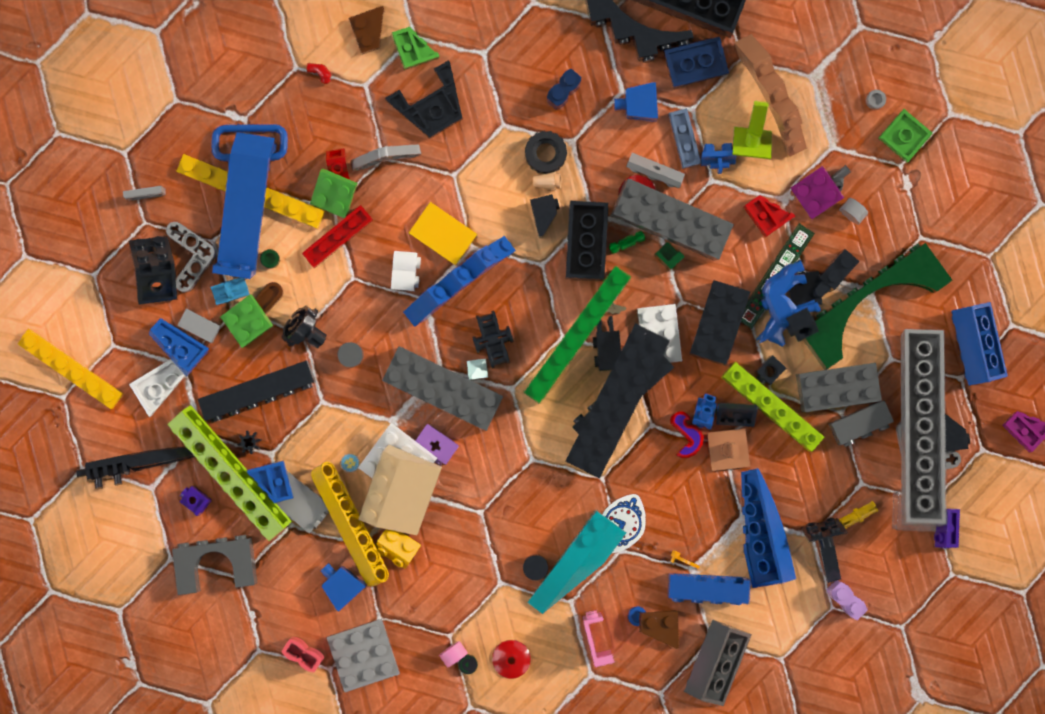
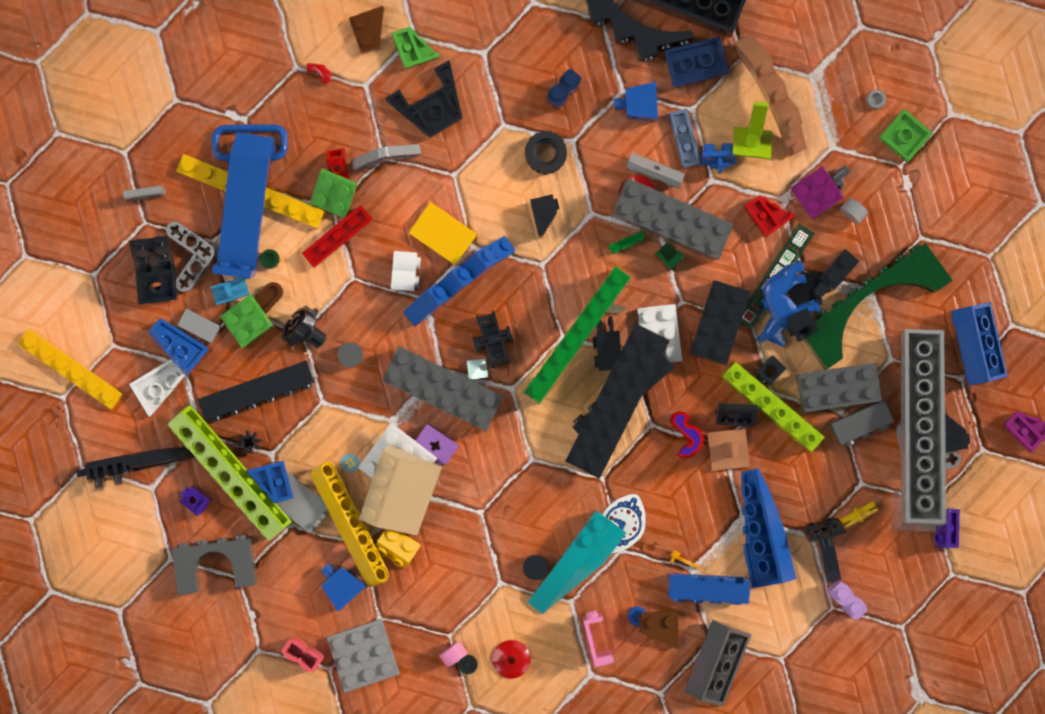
(548, 181): light nougat cone -> none
(586, 241): black brick -> none
(705, 411): blue hips -> none

